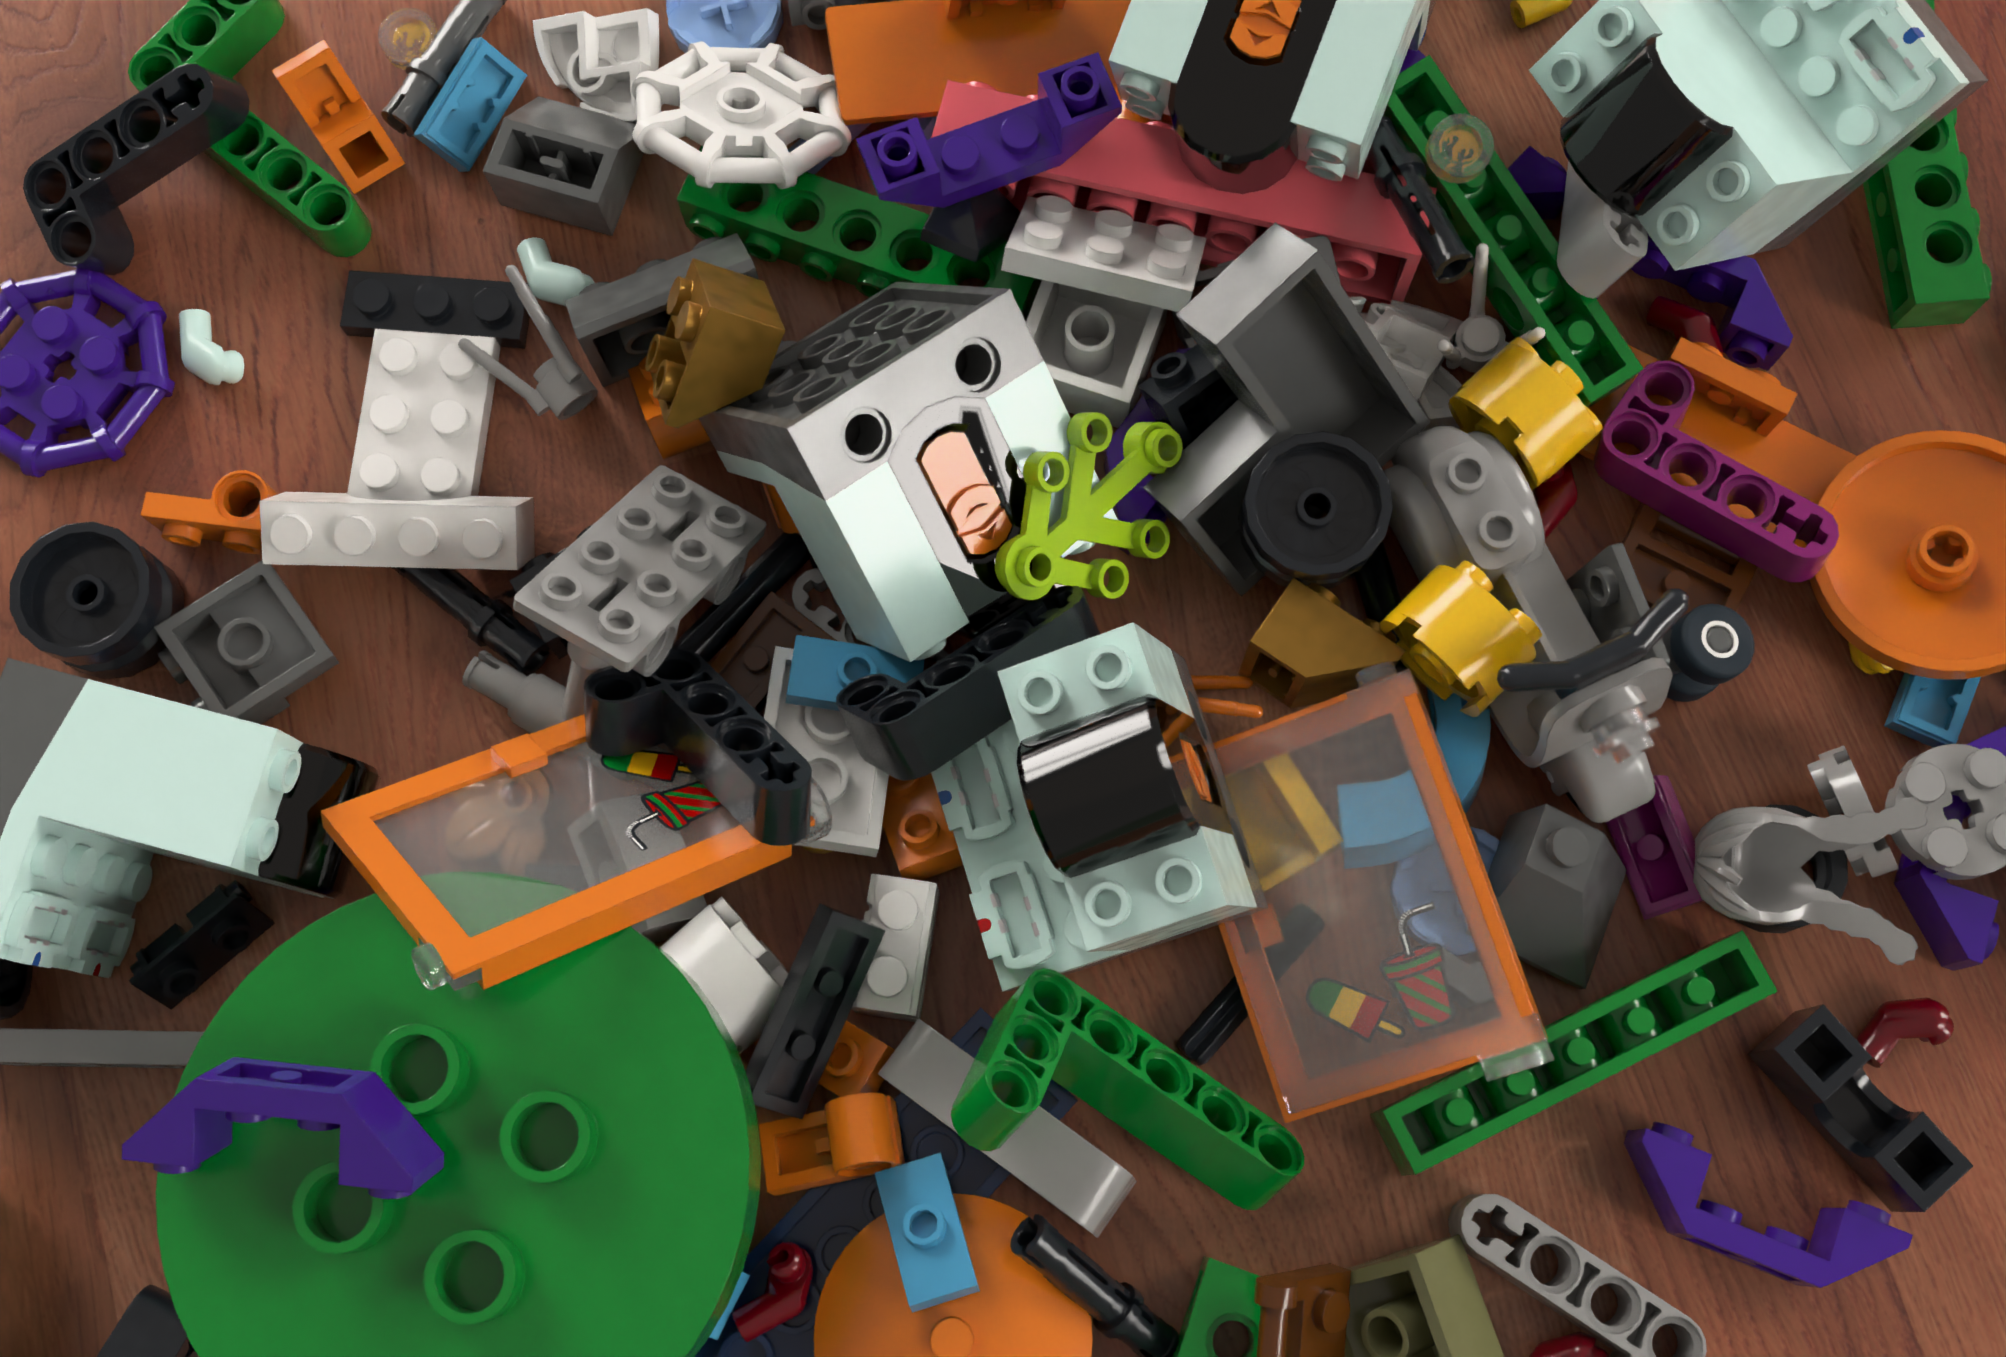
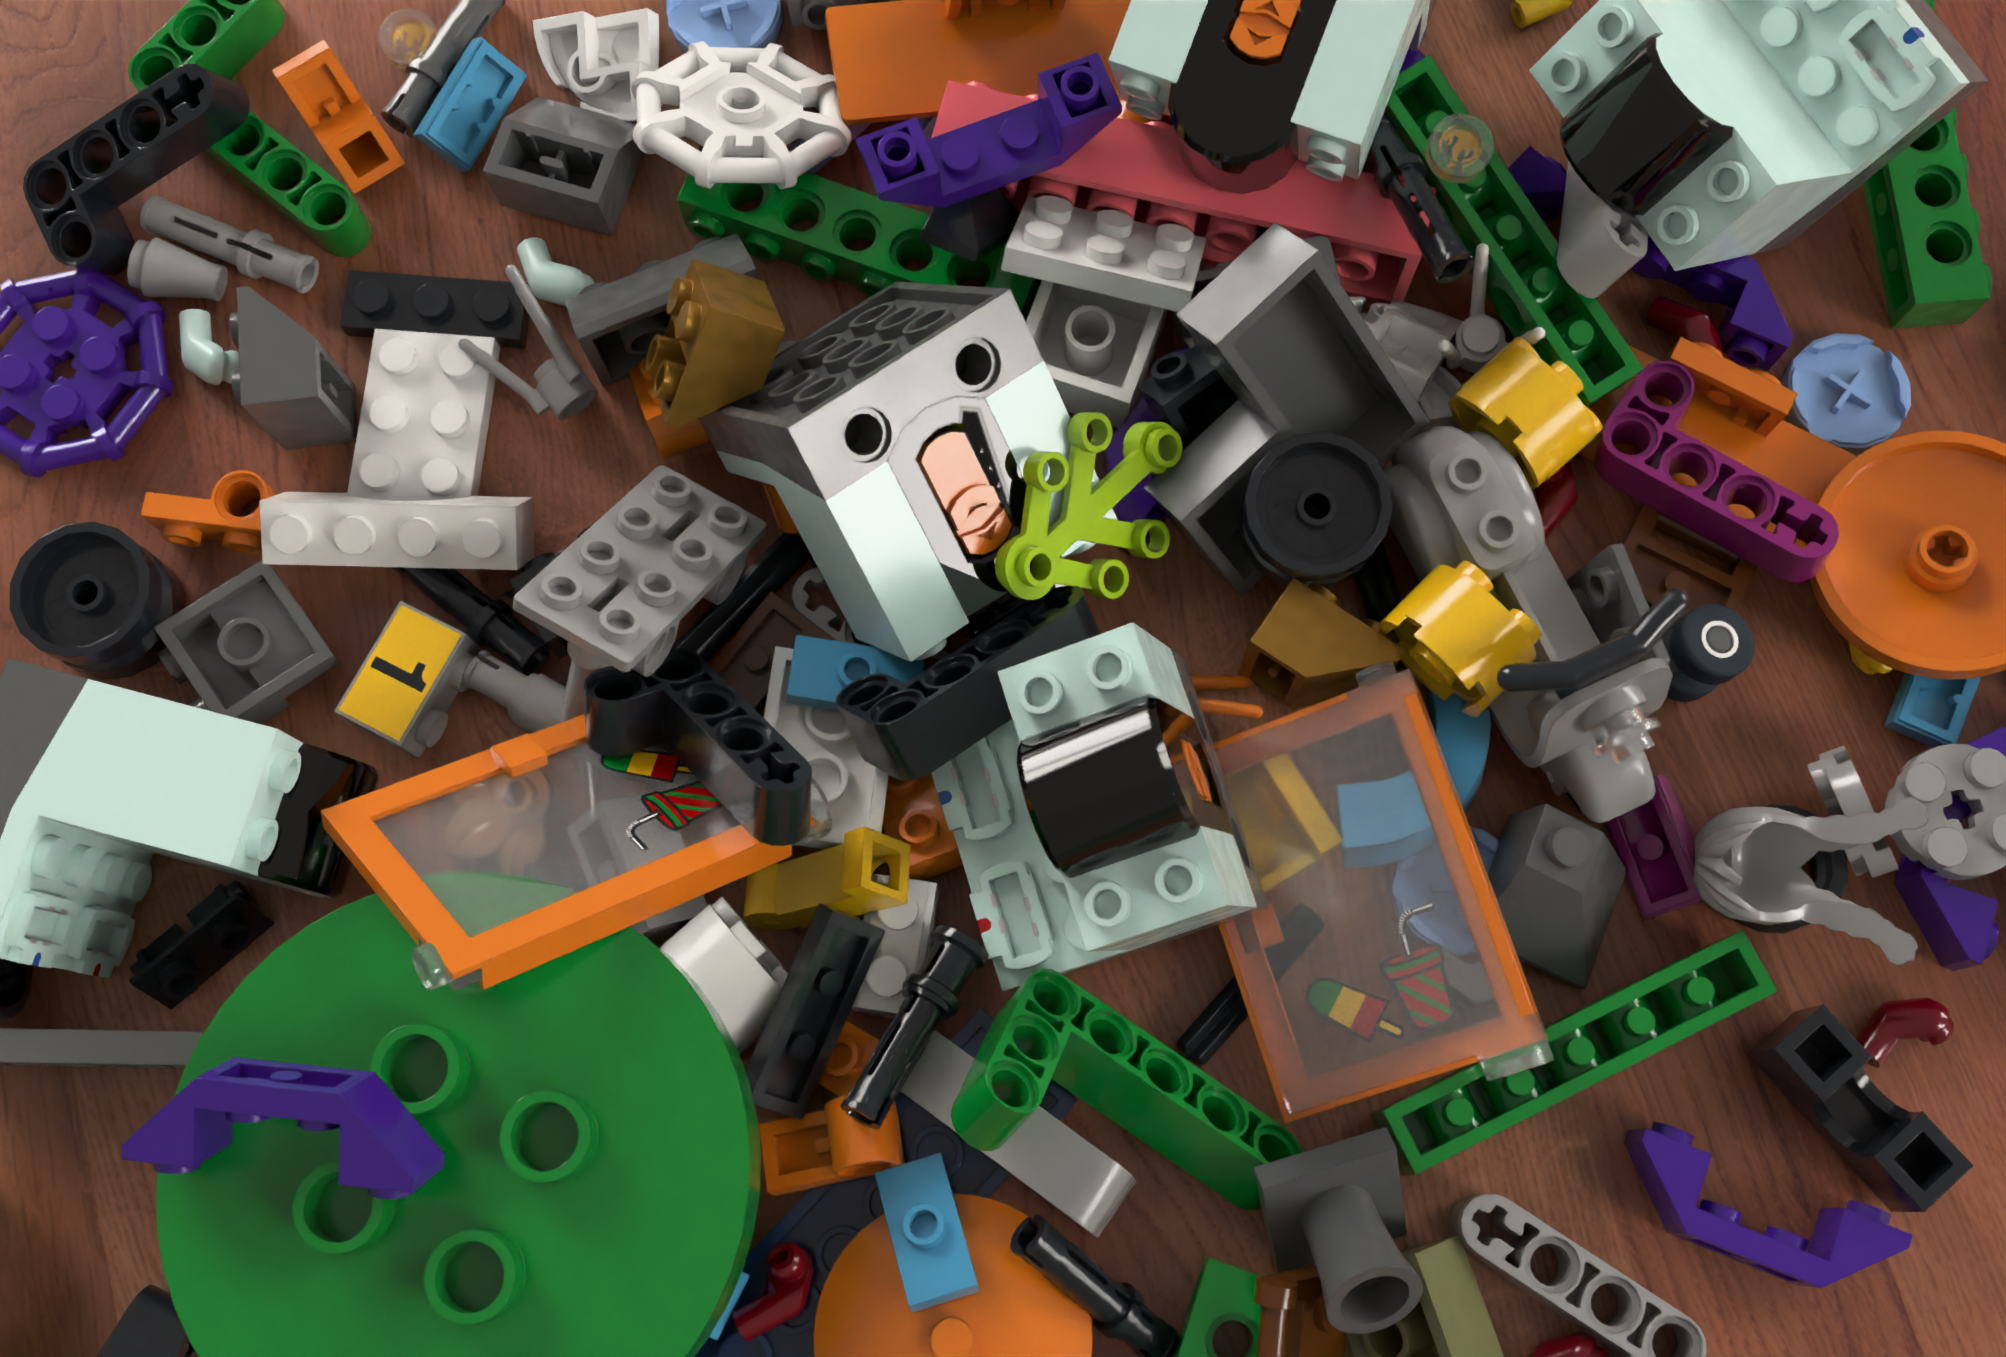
(173, 272): none -> light grey cone
(275, 263): none -> light grey pin
(289, 378): none -> dark grey slope
(409, 680): none -> brick
(838, 877): none -> yellow leg
(928, 1000): none -> black pin
(1342, 1214): none -> dark grey plant
(1848, 391): none -> light blue tile

